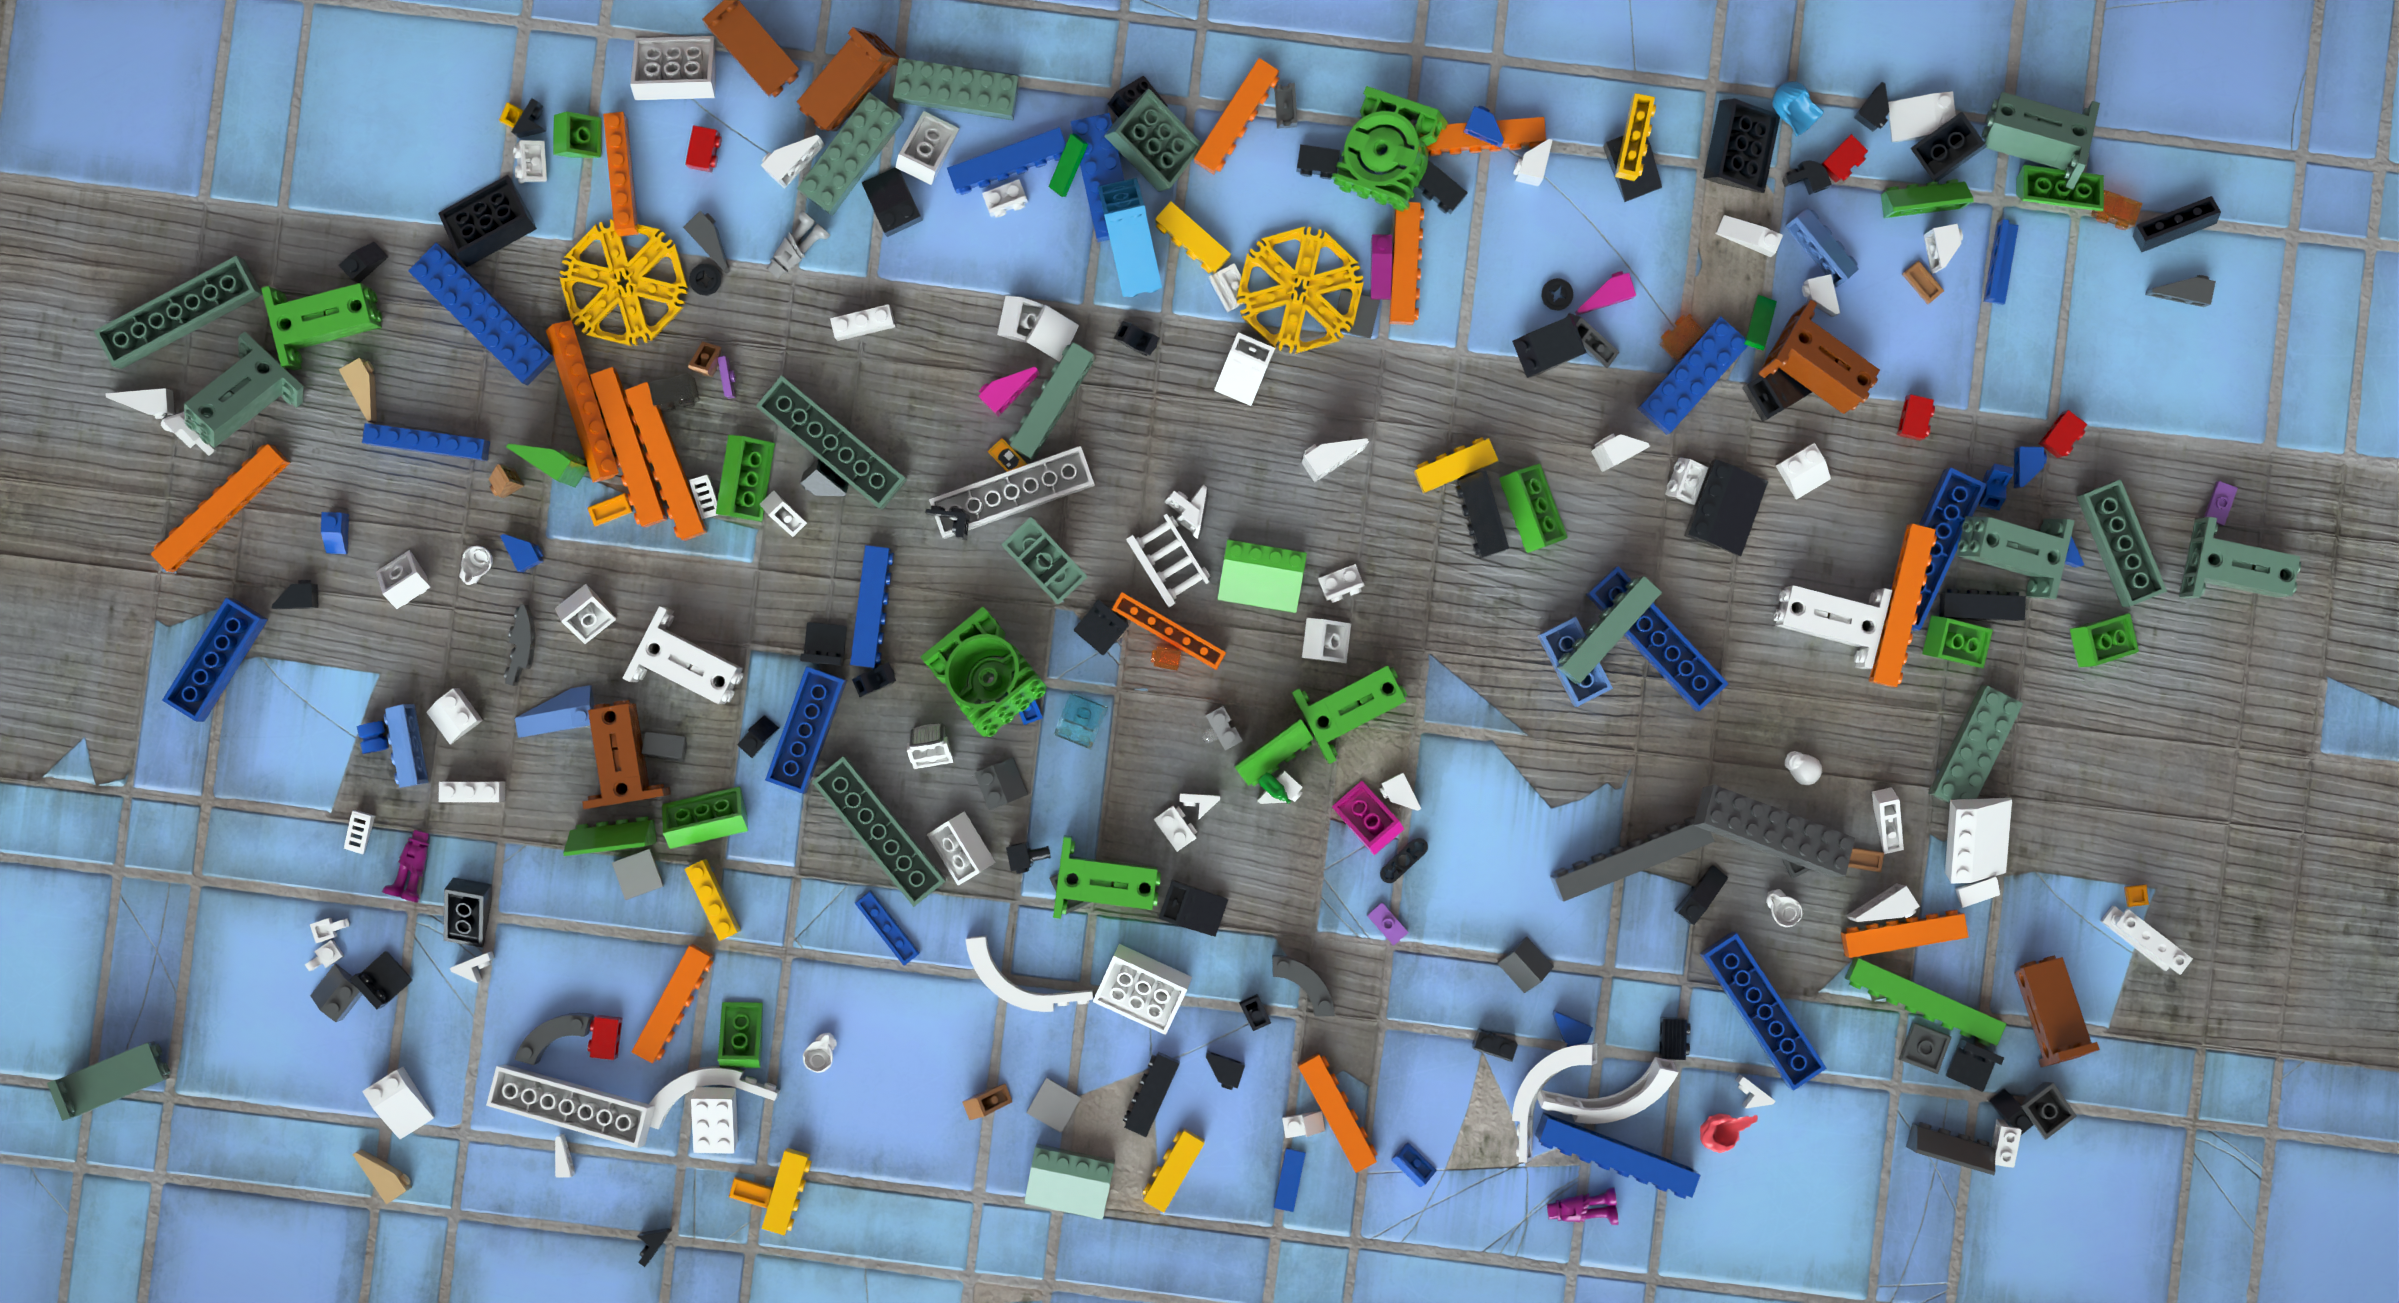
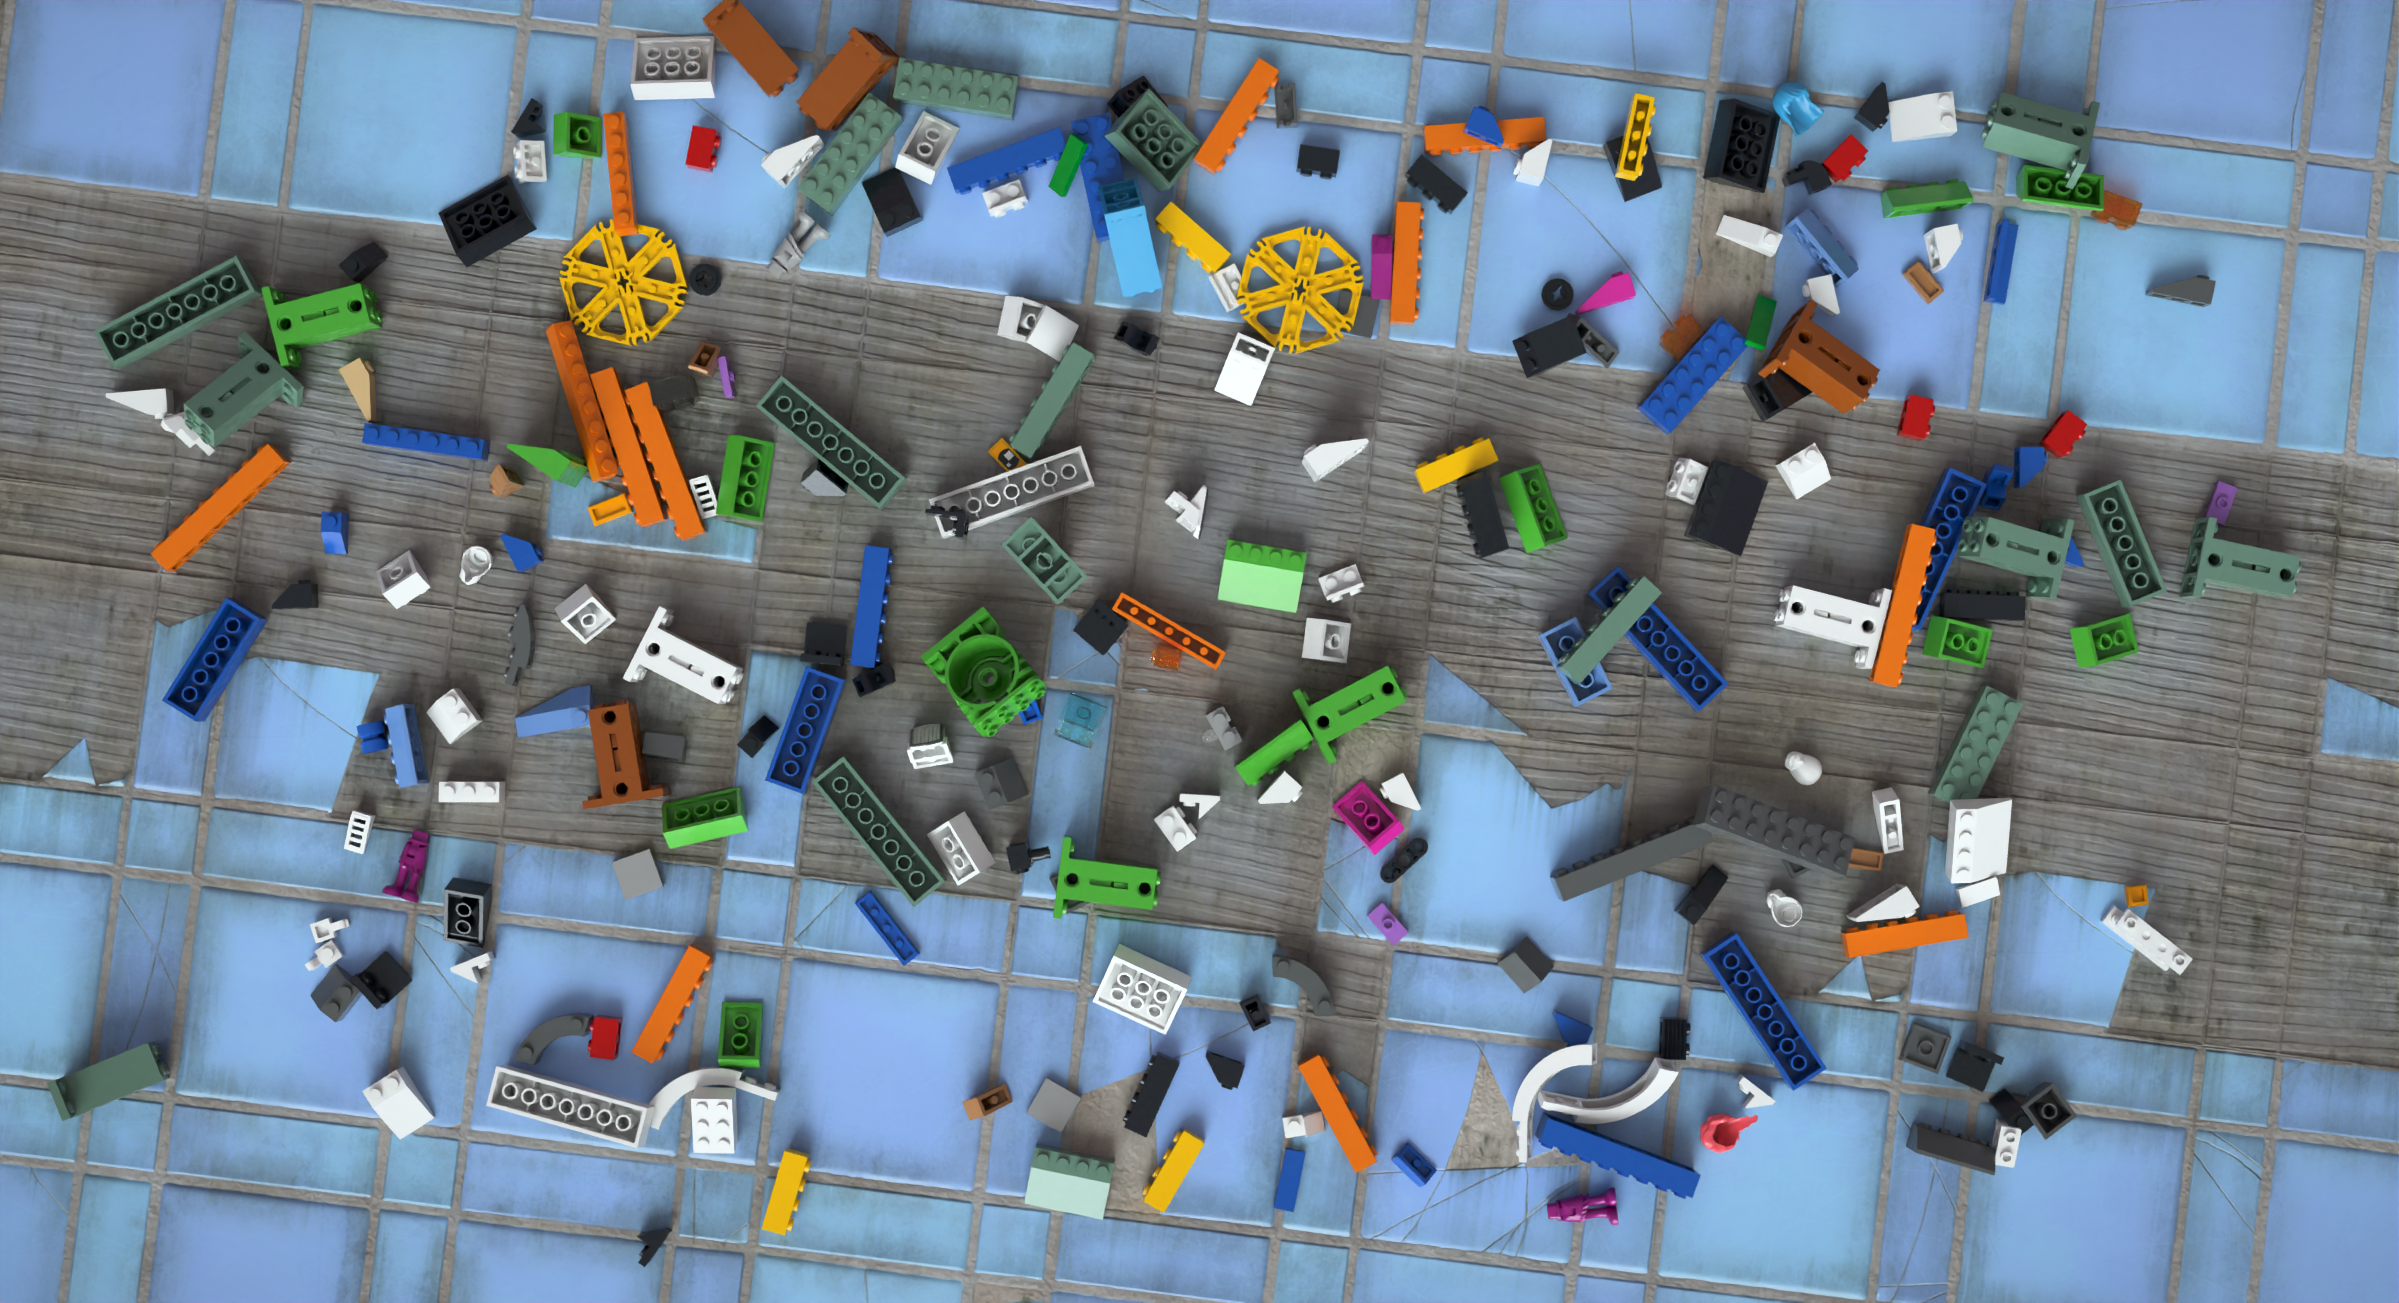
(385, 1178): tan slope -> none
(481, 314): blue brick -> none
(510, 115): yellow slope -> none
(563, 1161): white slope -> none
(610, 837): bright green slope -> none
(707, 236): dark grey slope -> none
(712, 899): yellow brick -> none
(750, 1192): light orange tile -> none
(783, 513): white slope -> none
(819, 1053): white hair -> none
(862, 322): white brick -> none
(1004, 391): dark pink slope -> none
(1008, 991): white arch -> none
(1149, 560): white fence -> none
(1193, 908): black slope -> none
(1274, 787): green piece -> none
(1373, 133): bright green brick -> none
(1494, 1045): black brick -> none
(1616, 449): white slope -> none
(1925, 1001): bright green brick -> none
(1948, 147): black slope -> none
(2054, 1011): dark orange brick -> none
(2176, 224): black brick -> none

